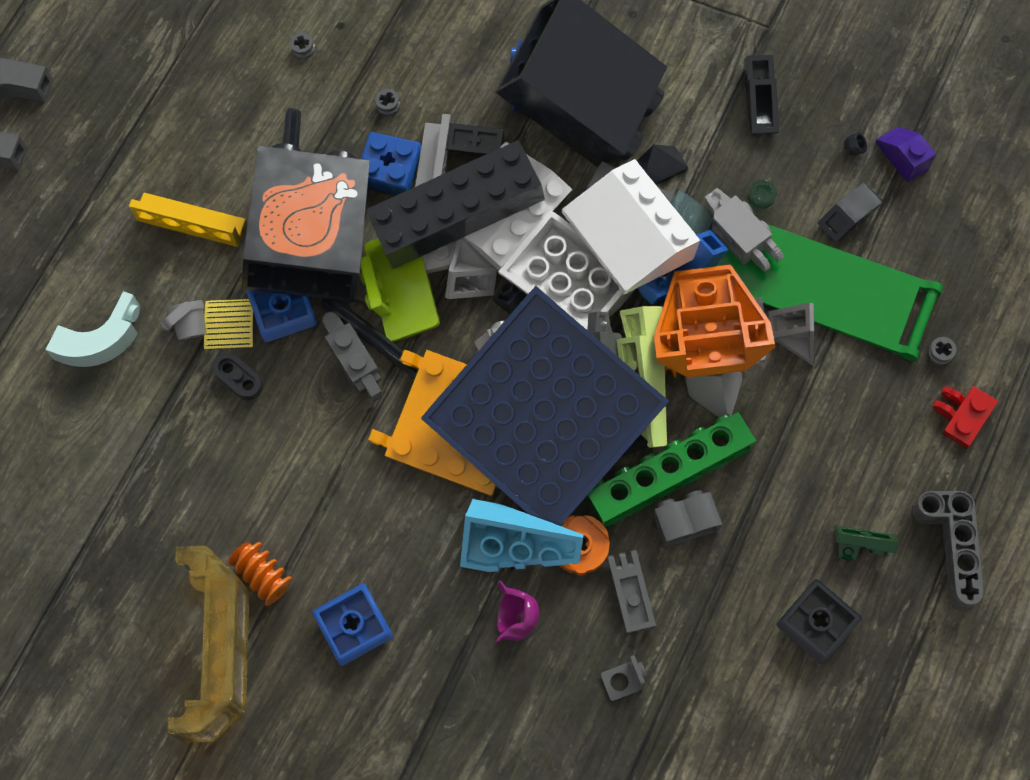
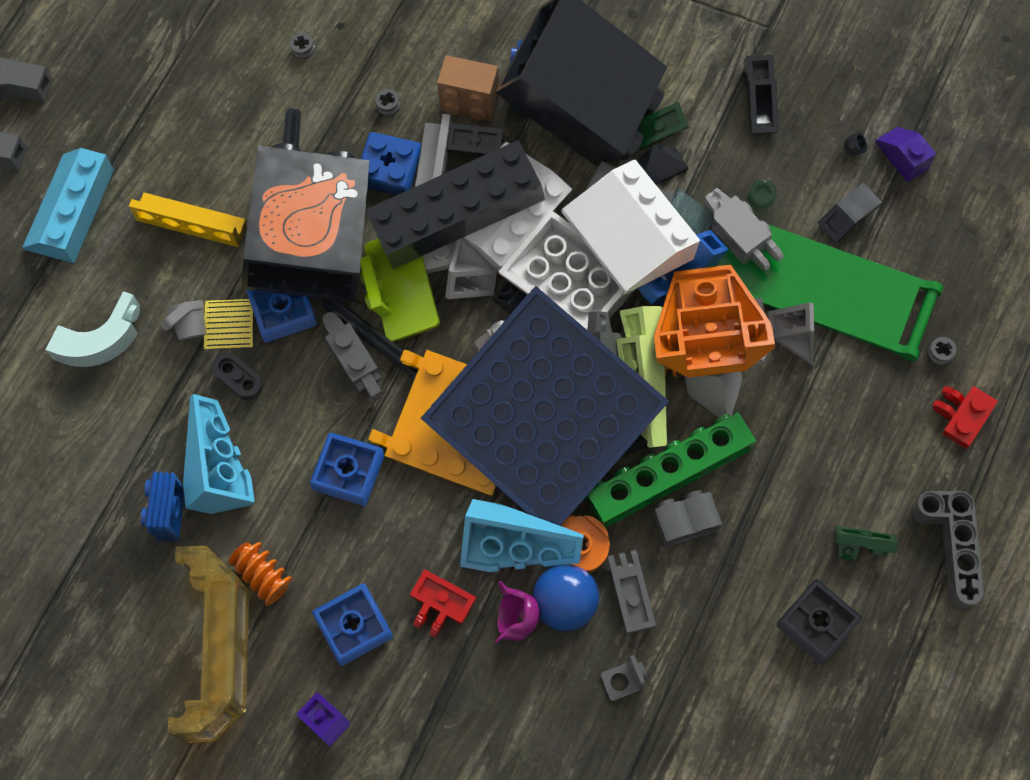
(69, 205): none -> medium azure slope
(164, 506): none -> blue brick
(212, 466): none -> medium azure wedge
(323, 719): none -> dark purple slope
(338, 454): none -> blue brick
(443, 598): none -> red hinge
(468, 88): none -> medium nougat piece
(566, 597): none -> blue piece
(662, 125): none -> dark green hinge

